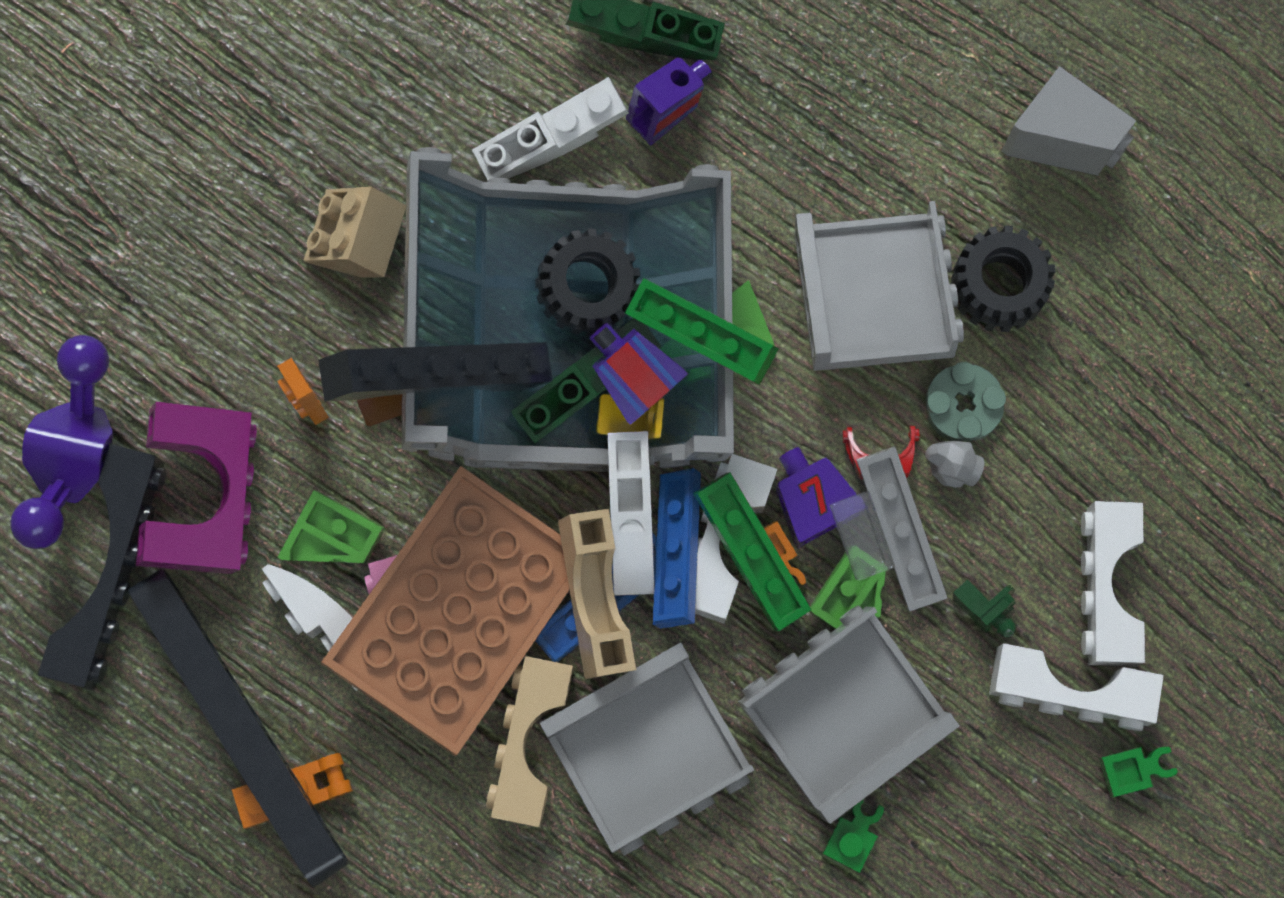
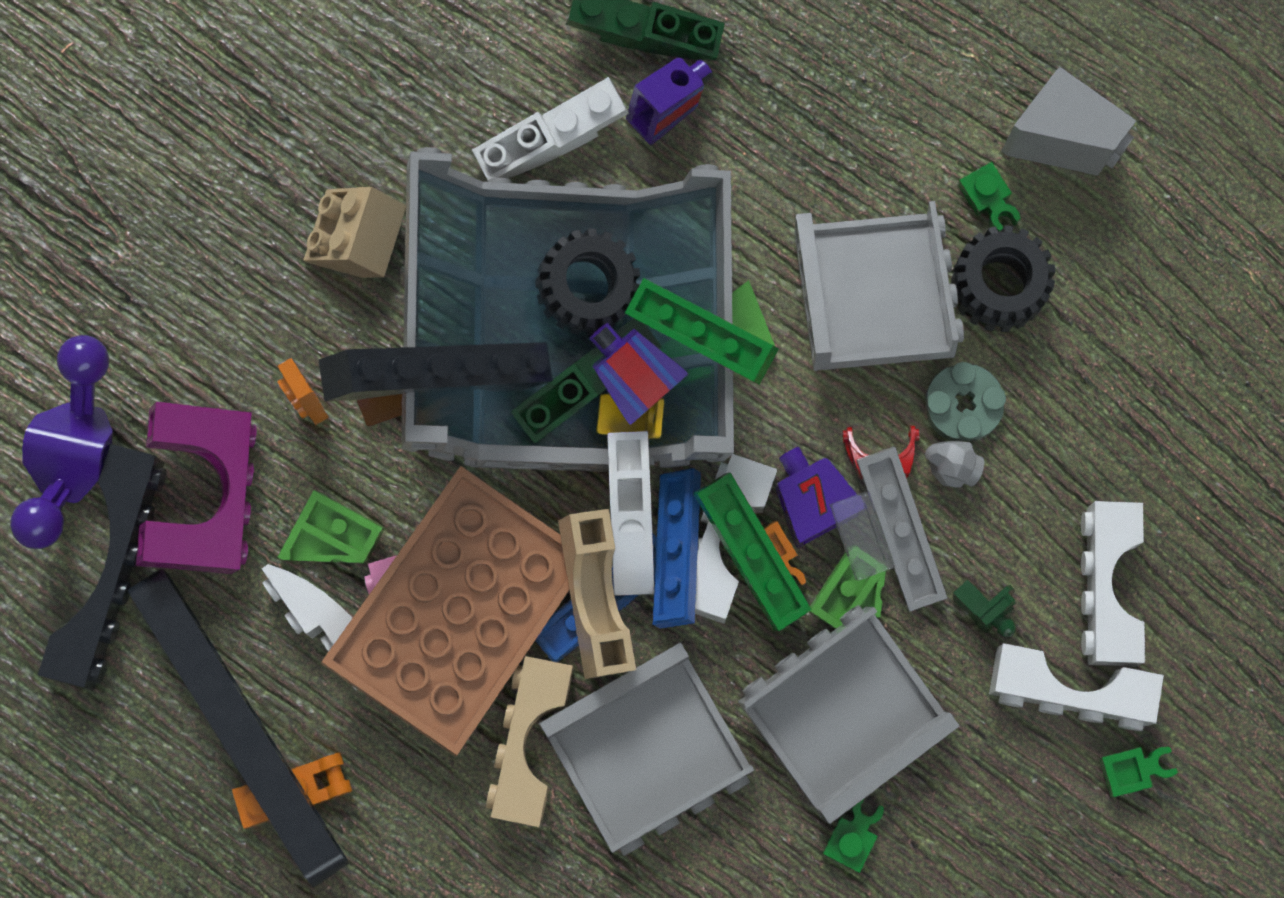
(987, 192): none -> green plate

